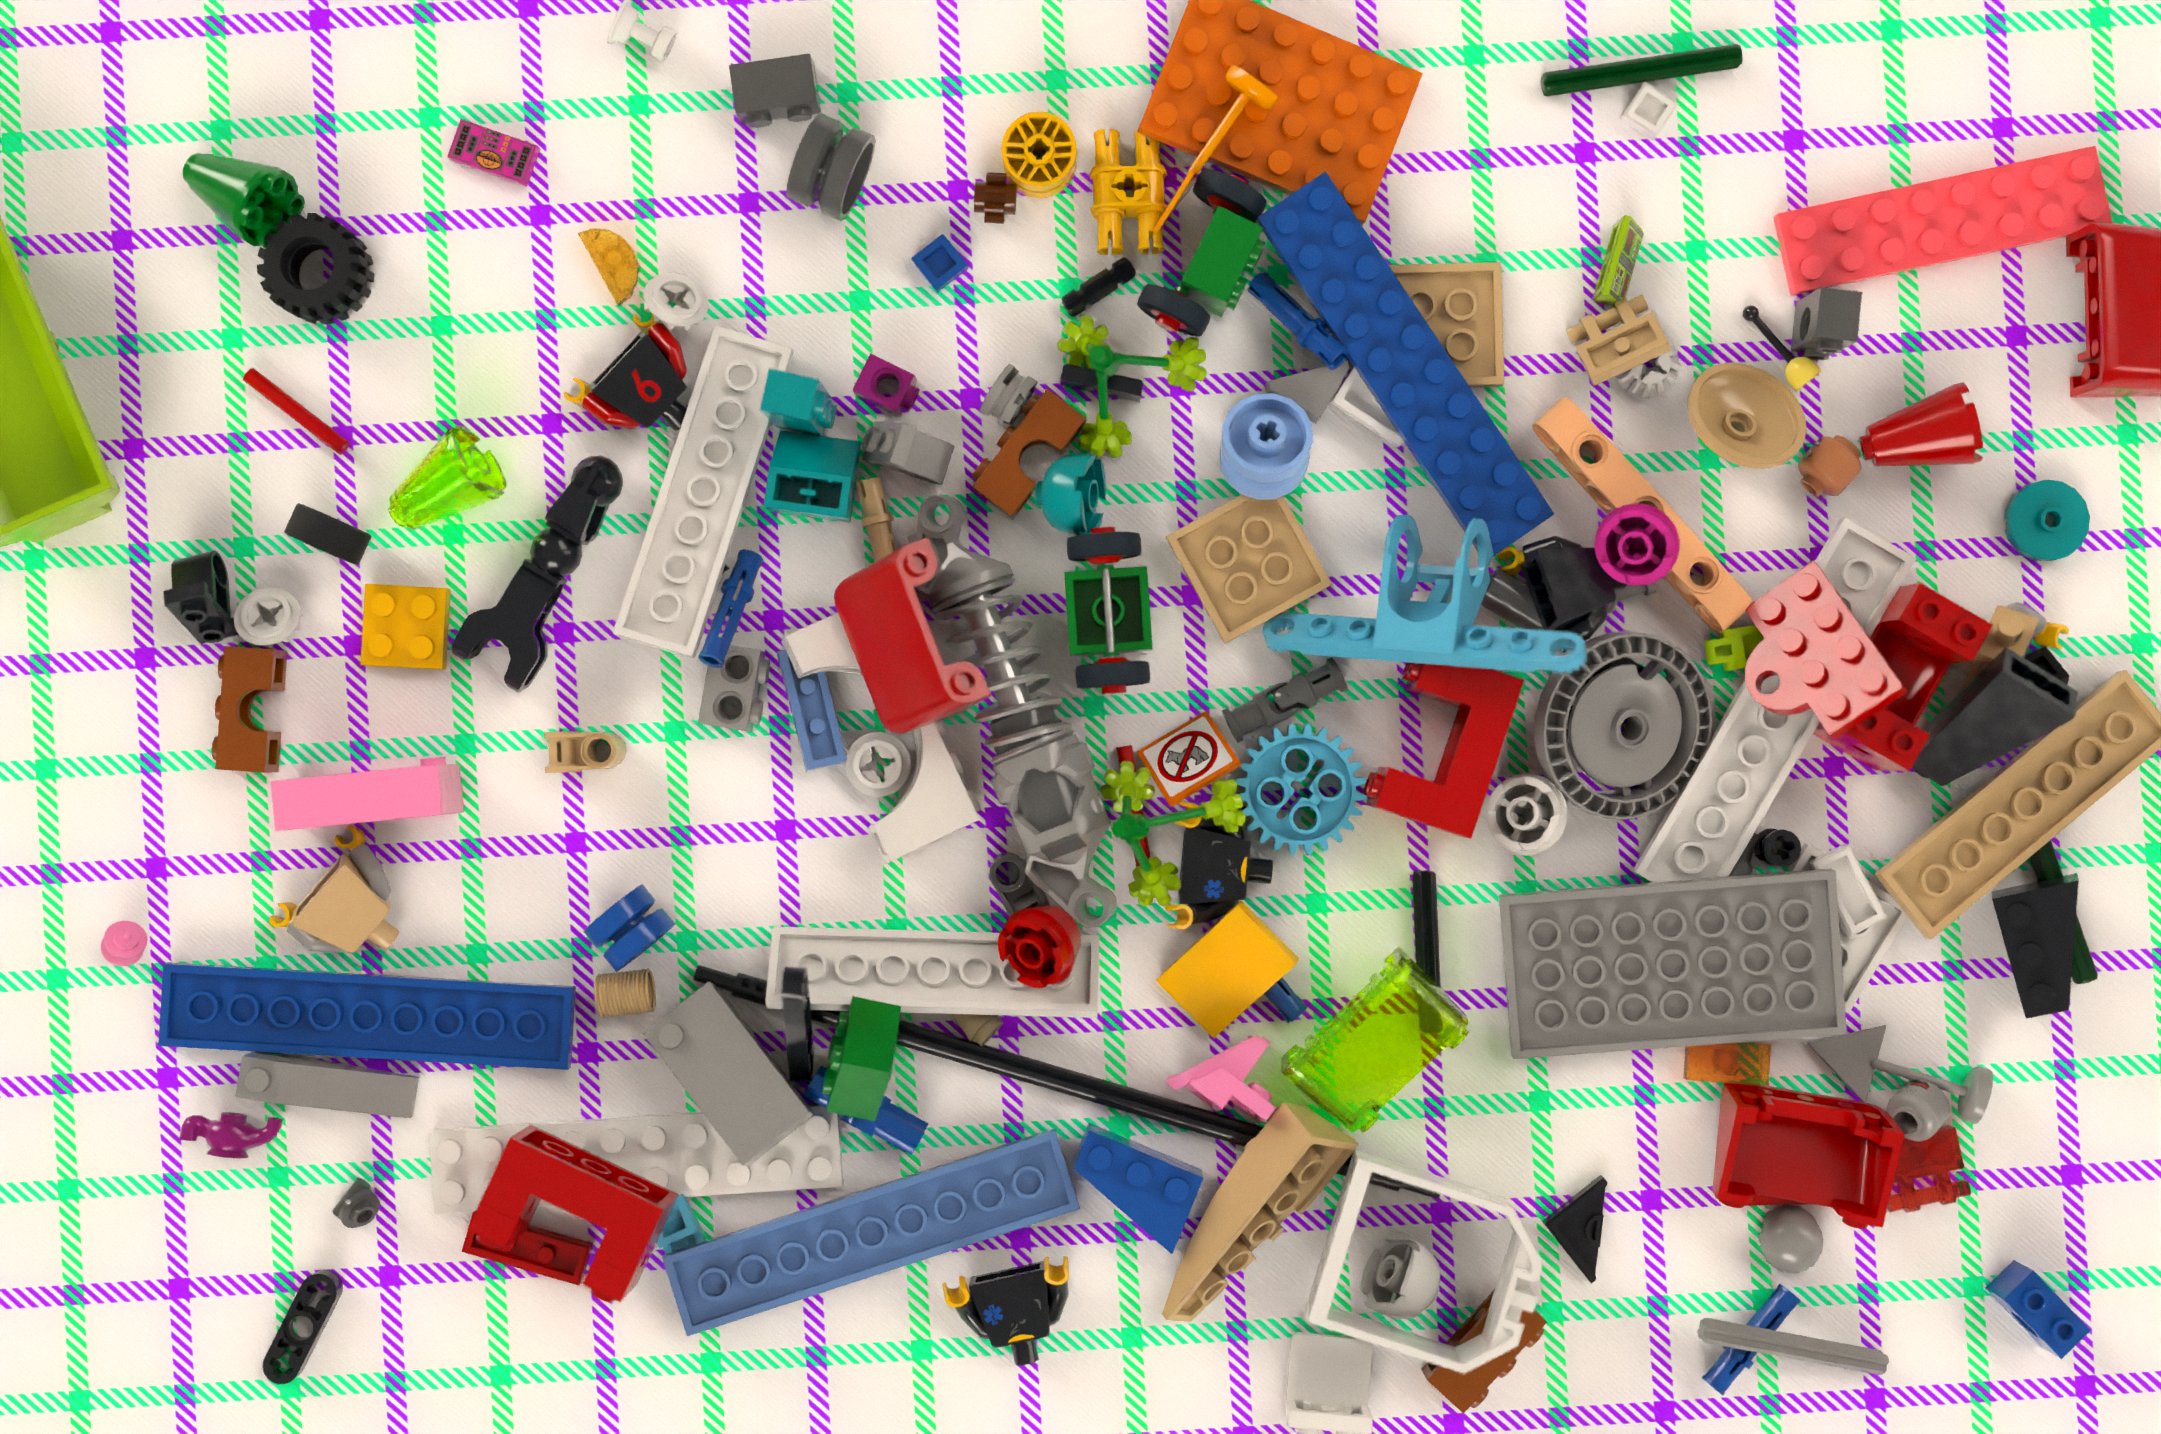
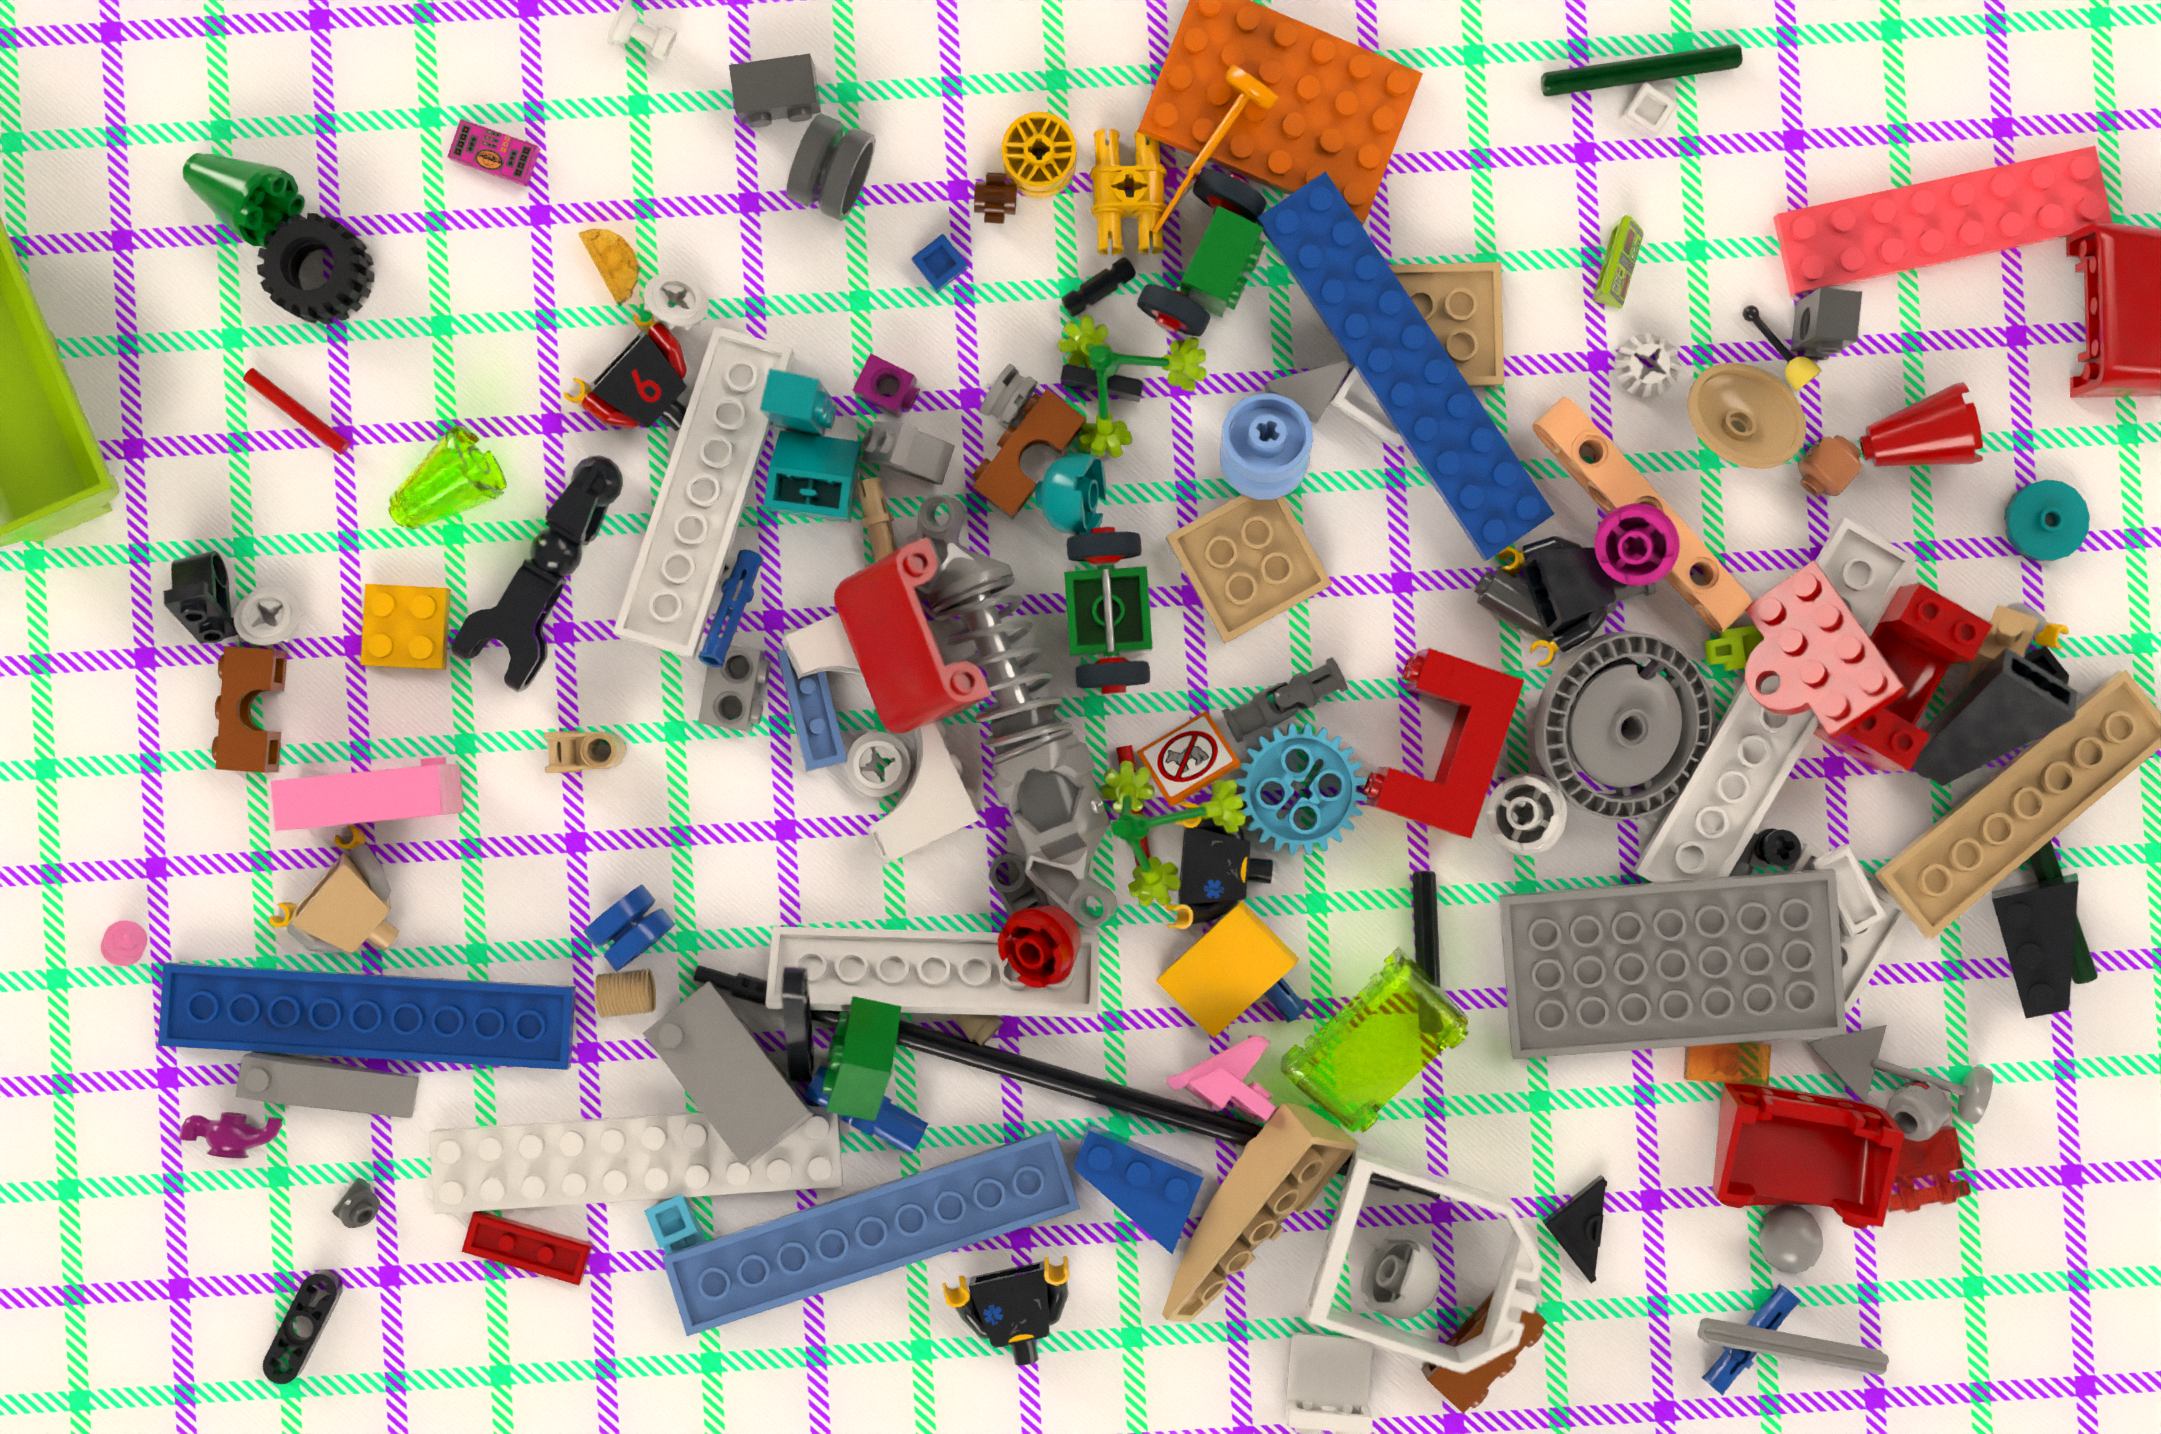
(327, 534): black tyre -> none
(586, 1185): red piece -> none
(1310, 331): blue pin -> none
(1431, 629): medium azure piece -> none
(1621, 347): tan plate -> none
(2037, 1309): blue brick -> none

